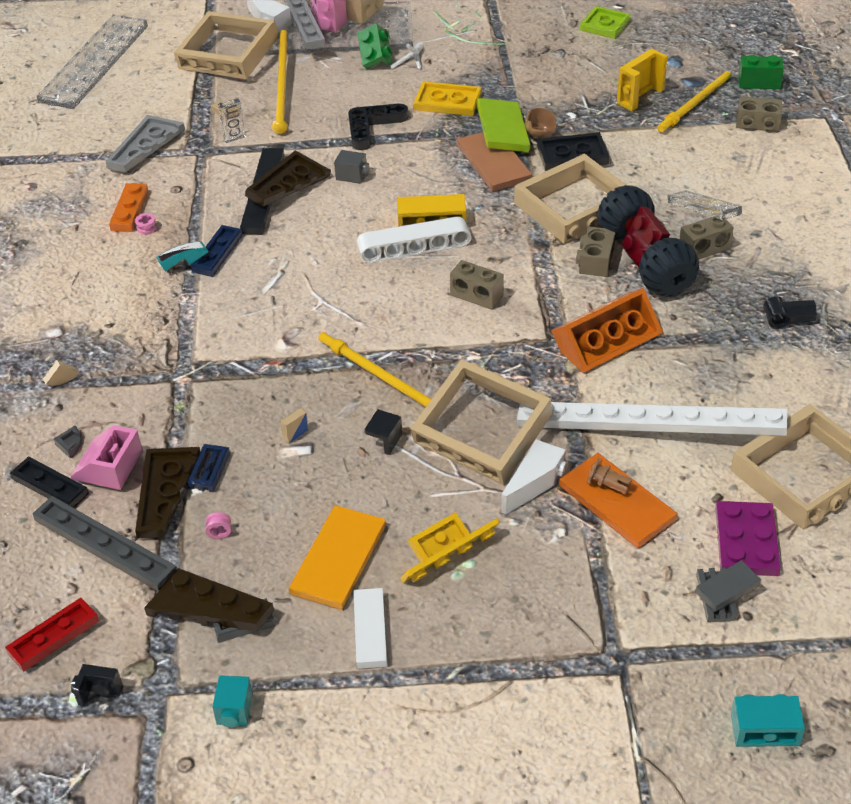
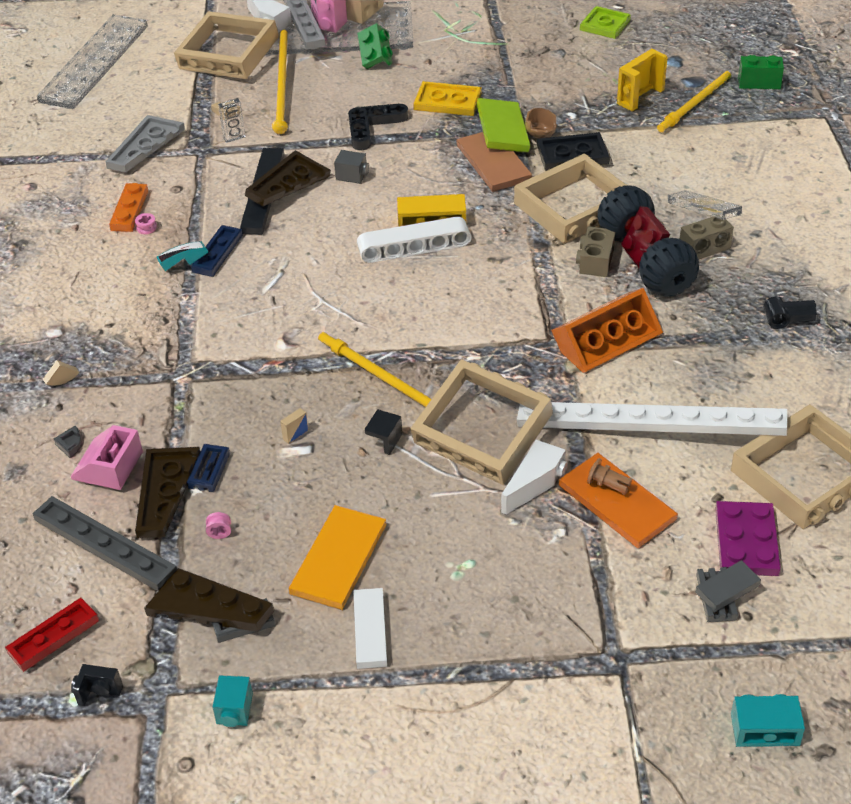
(49, 482): black tile -> none
(414, 53): white plant -> none
(440, 541): yellow bracket -> none
(476, 284): dark tan brick -> none
(759, 113): dark tan brick -> none

